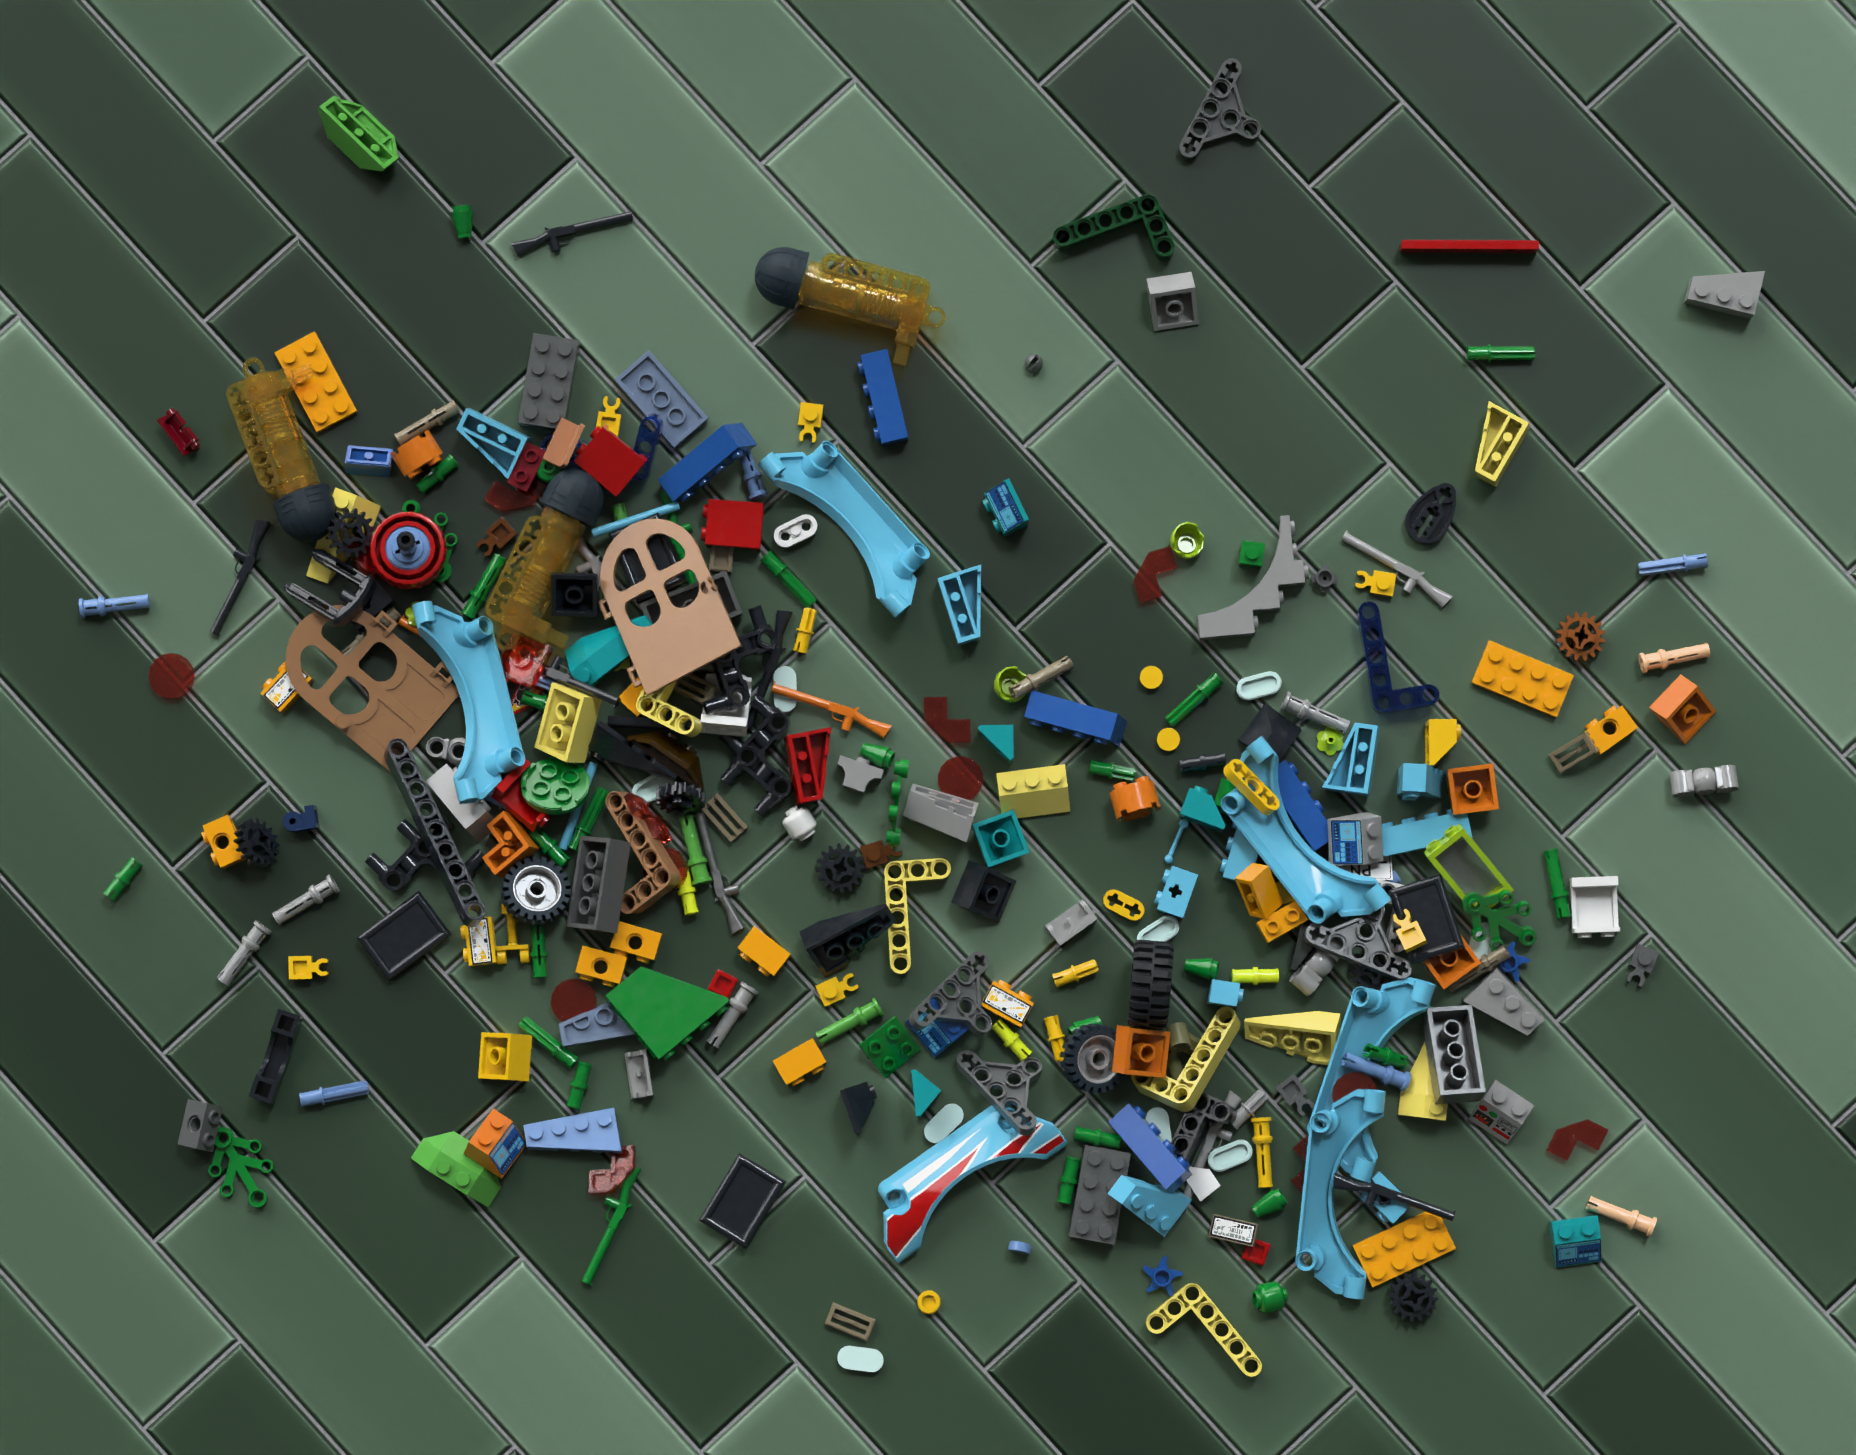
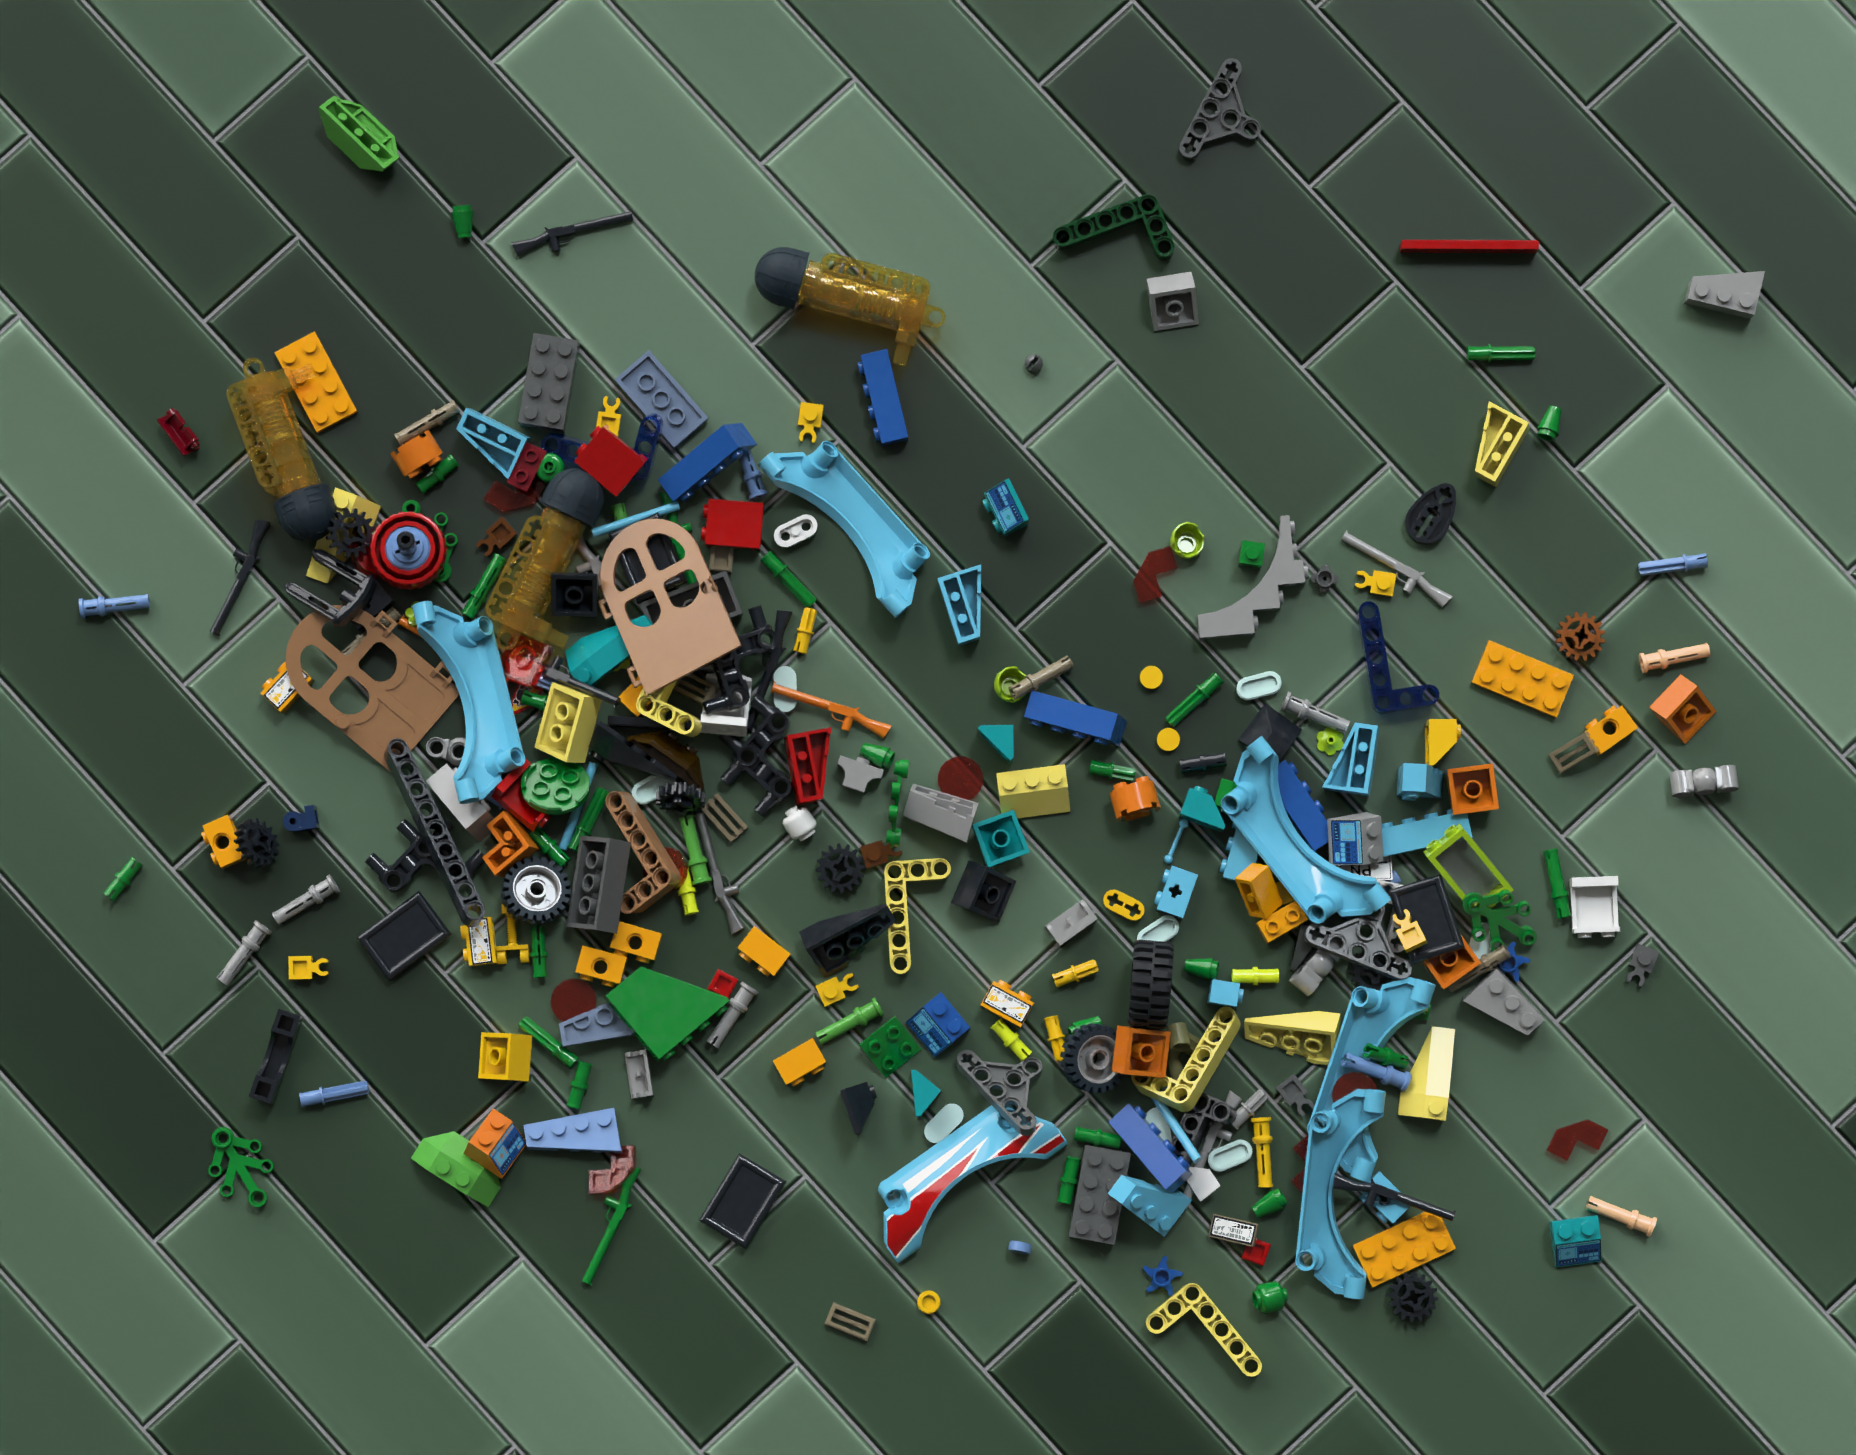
(171, 676): clear red tile -> none
(200, 1125): dark grey brick -> none
(368, 461): blue slope -> none
(563, 443): nougat panel -> none
(639, 807): clear red tile -> none
(860, 1358): light aqua tile -> none
(949, 729): clear red tile -> none
(963, 992): dark grey beam -> none
(1178, 1131): none -> medium azure bar
(1243, 771): yellow beam -> none
(1453, 1054): dark grey brick -> none
(1501, 1111): light grey slope -> none
(1550, 424): none -> green cone

